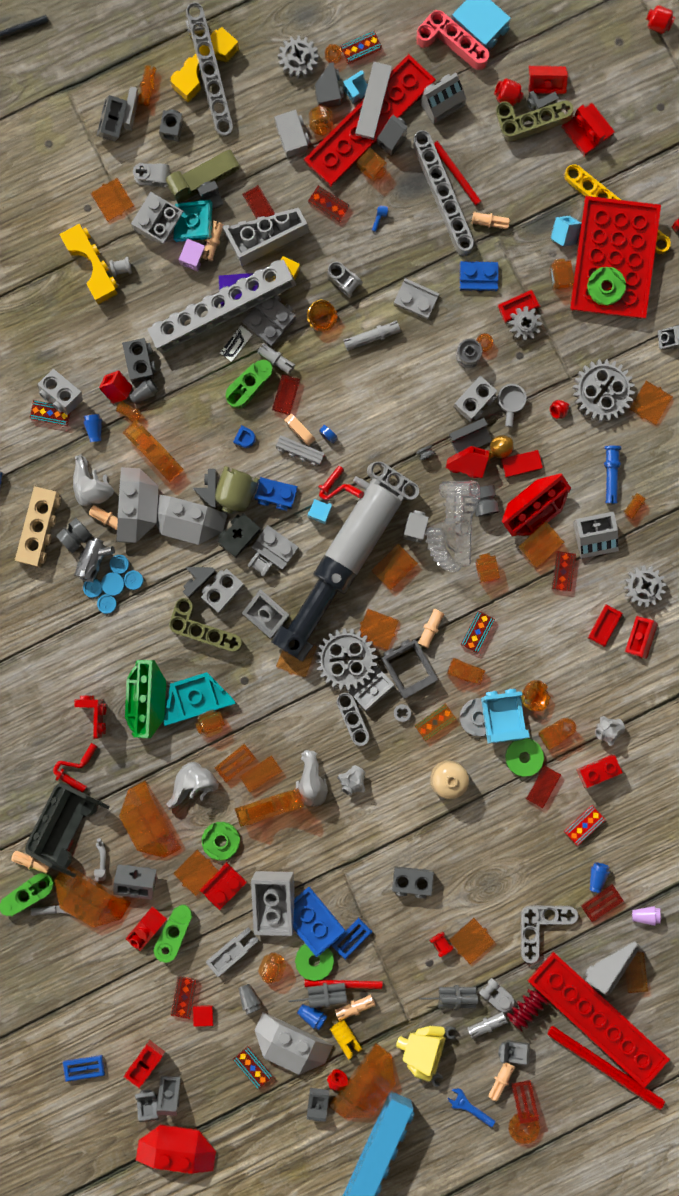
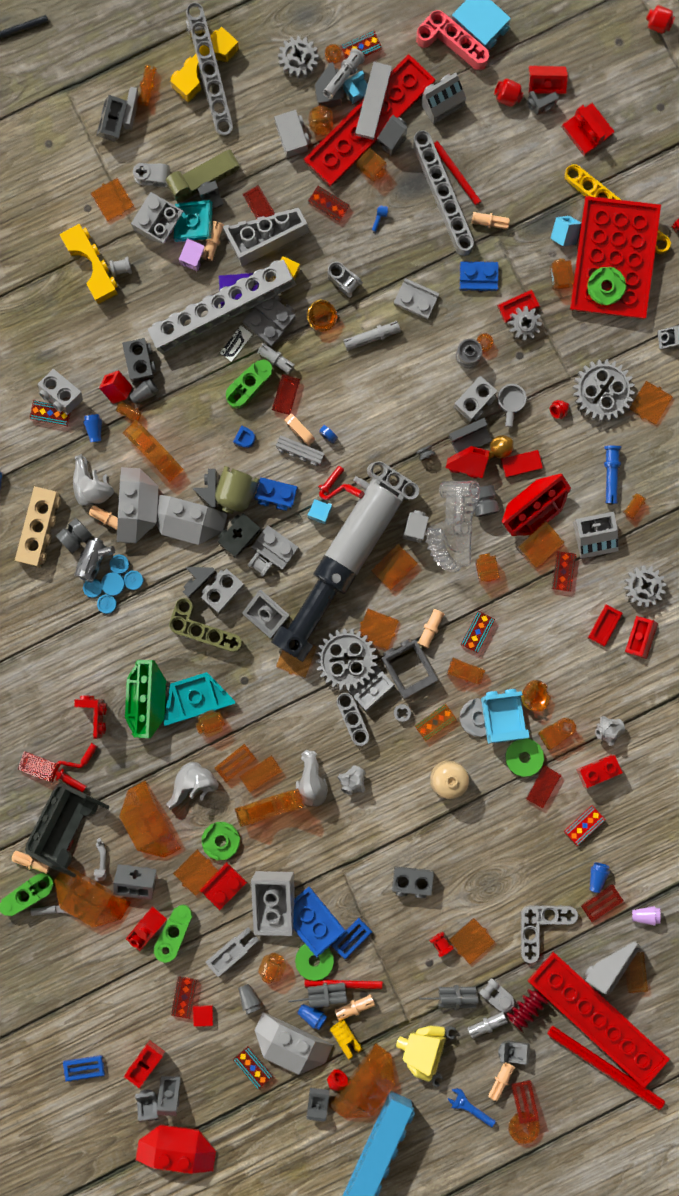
(38, 766): none -> clear red tile
(171, 133): dark grey brick -> none
(348, 68): none -> light grey pin
(535, 117): olive beam -> none

